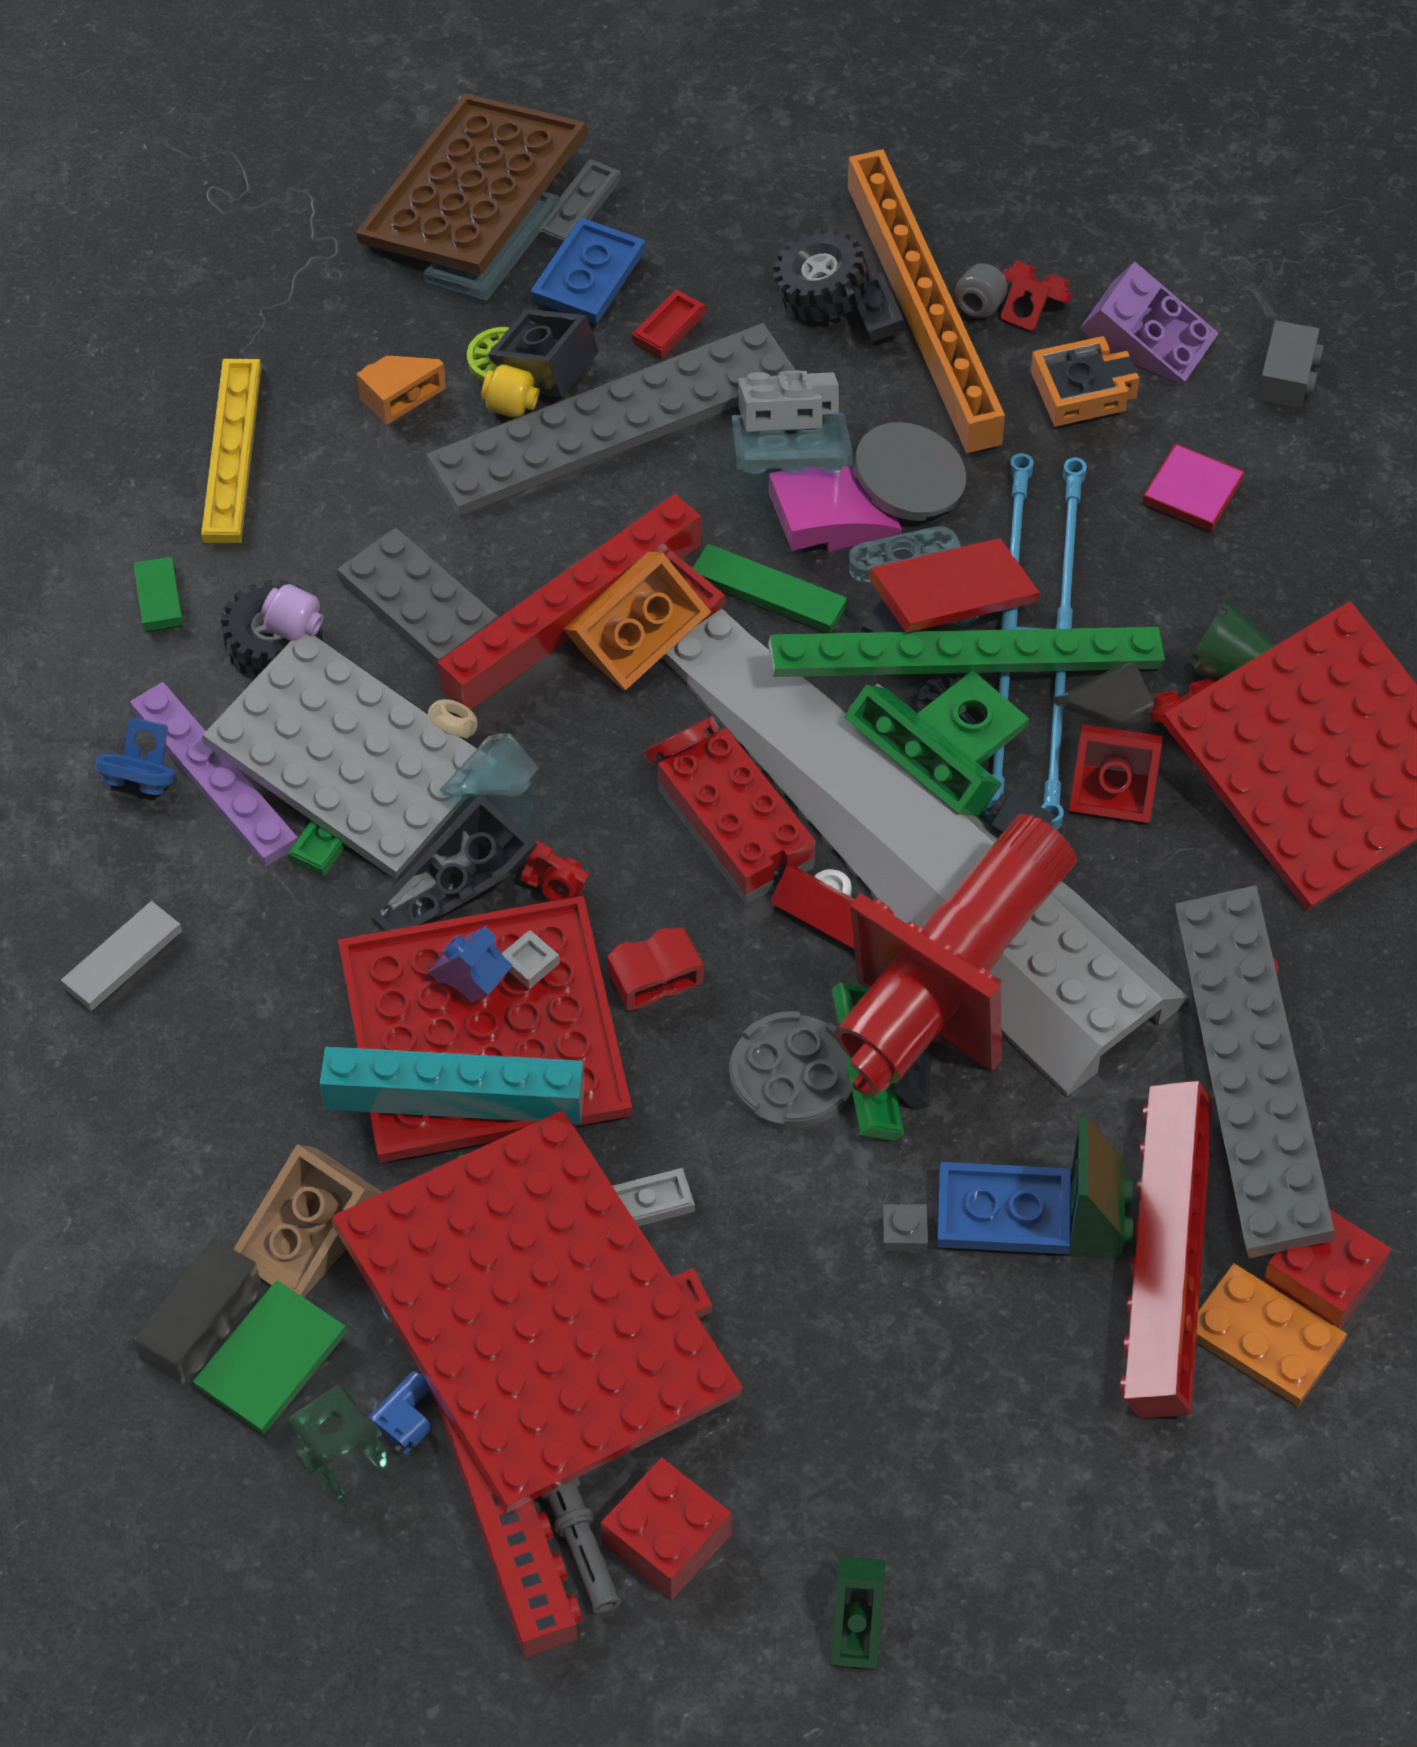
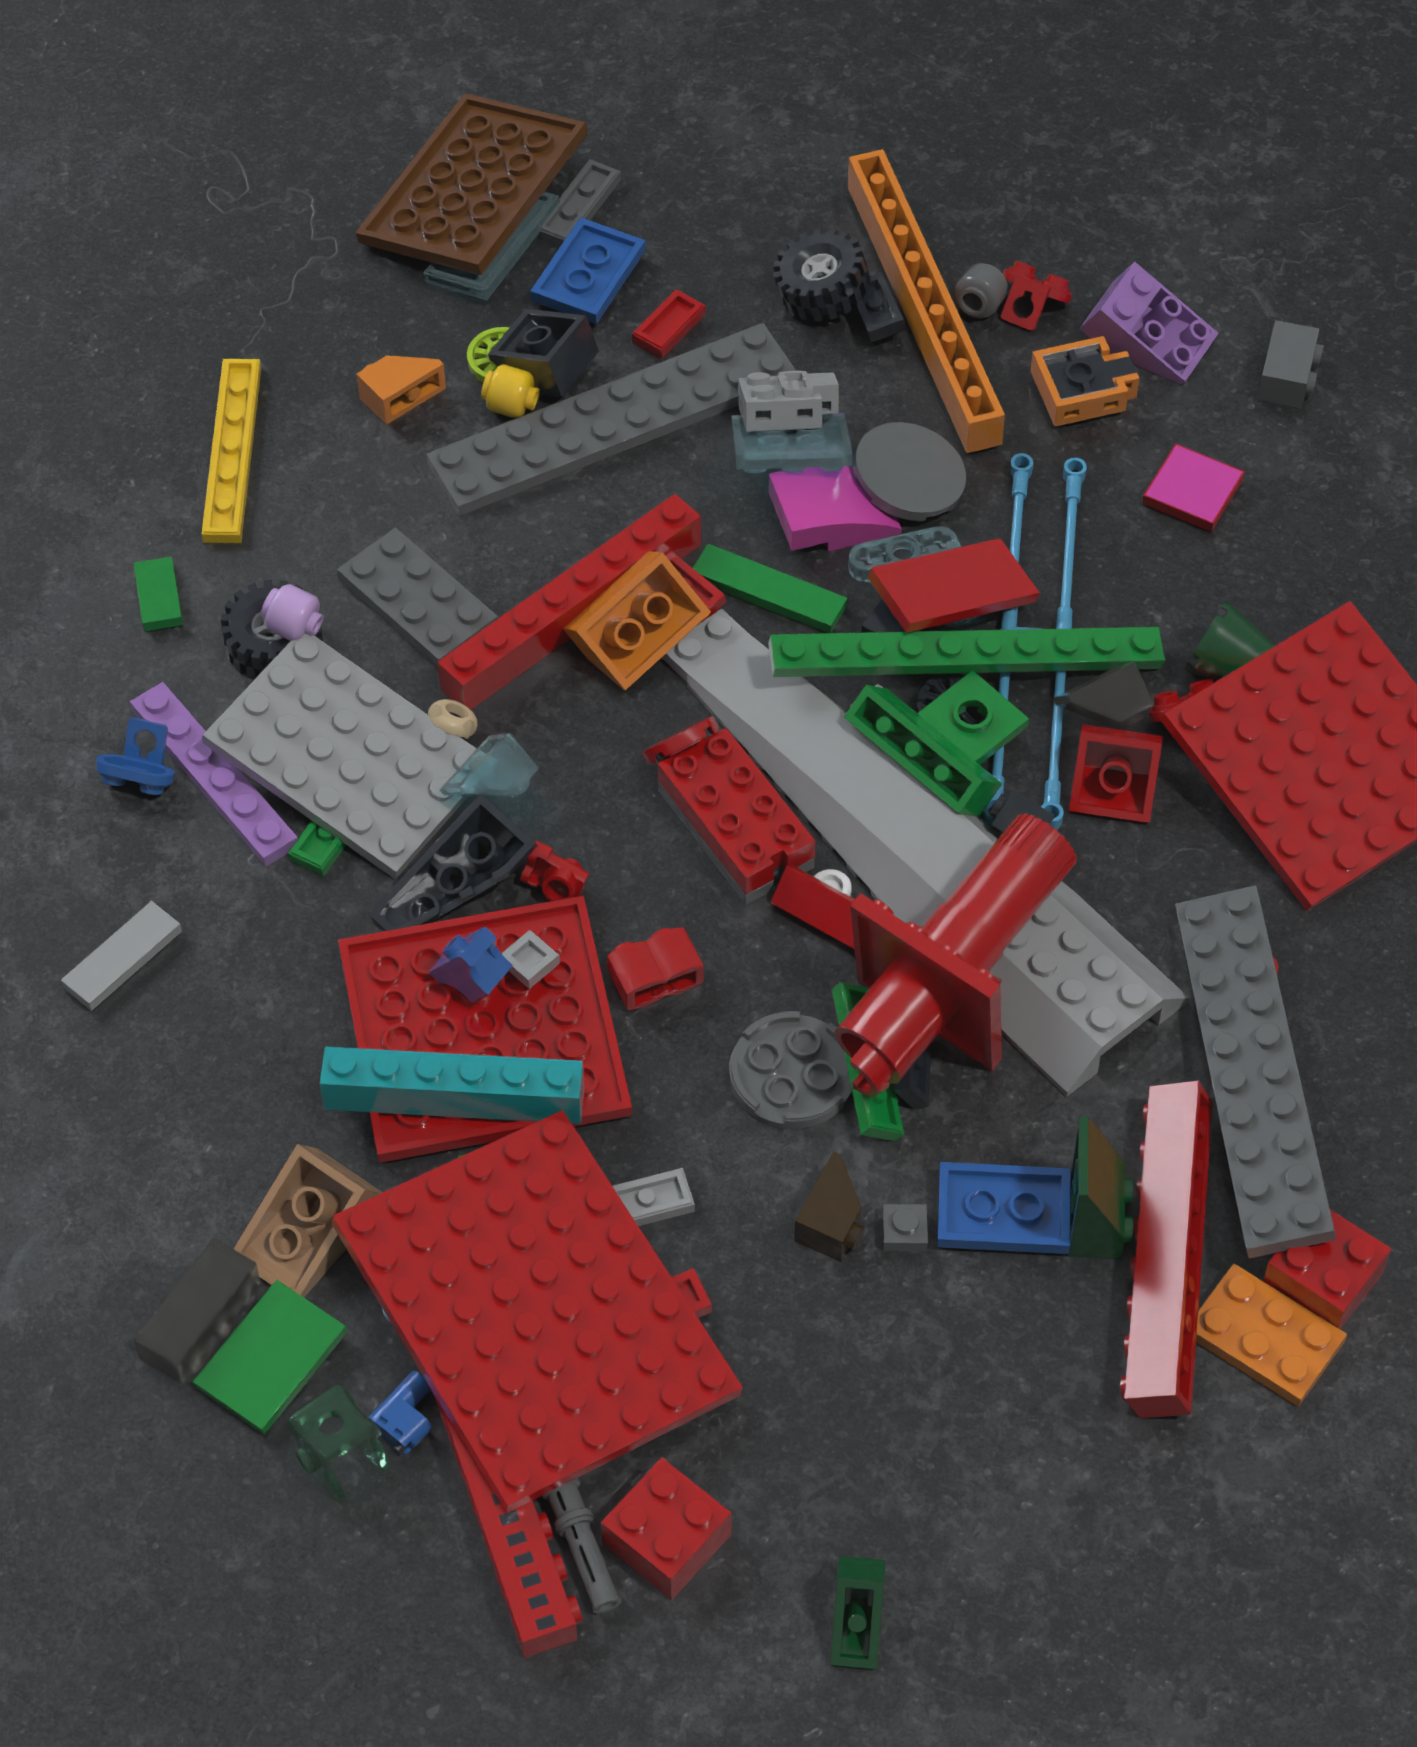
(831, 1213): none -> dark brown slope

